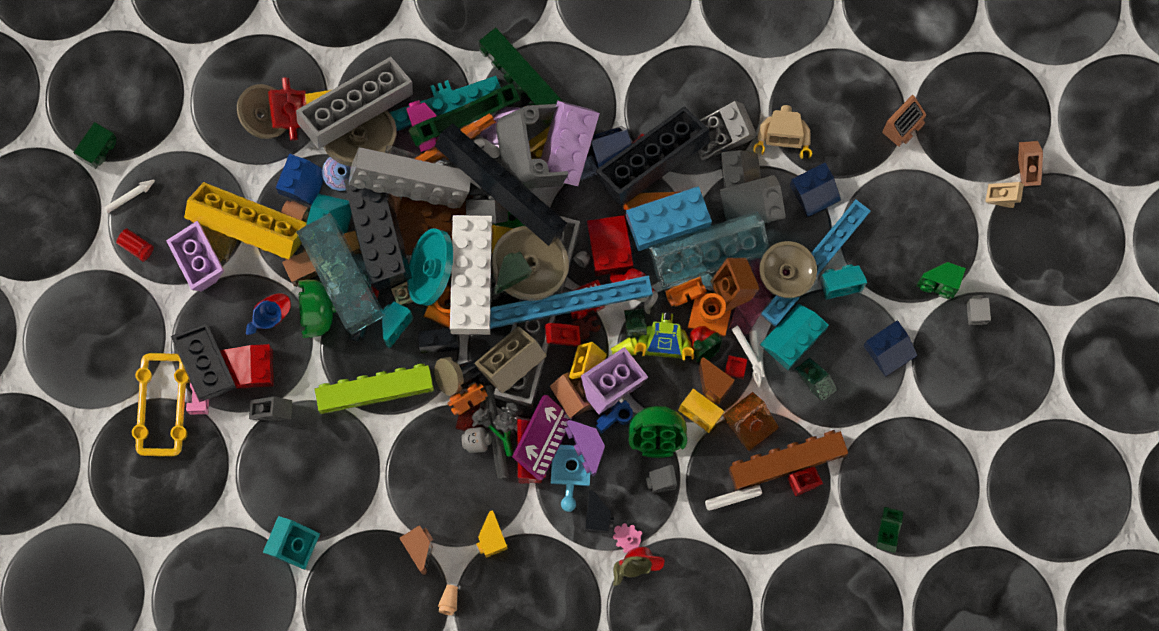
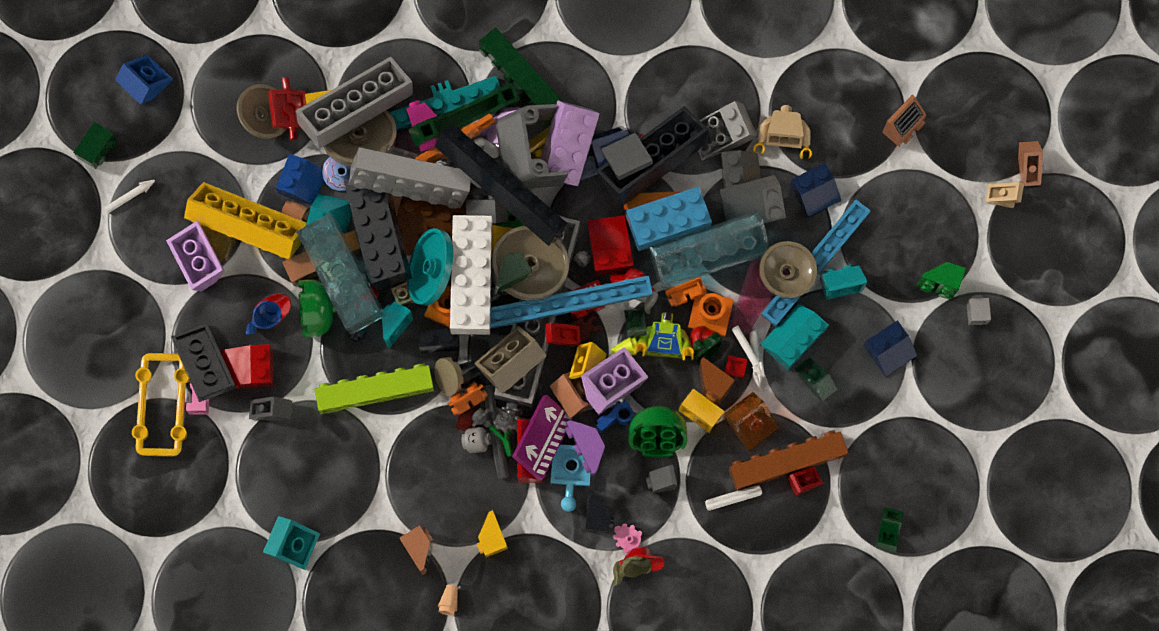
(135, 244): red piece -> none
(143, 78): none -> blue slope
(627, 156): none -> dark grey tile
(735, 282): dark orange slope -> none

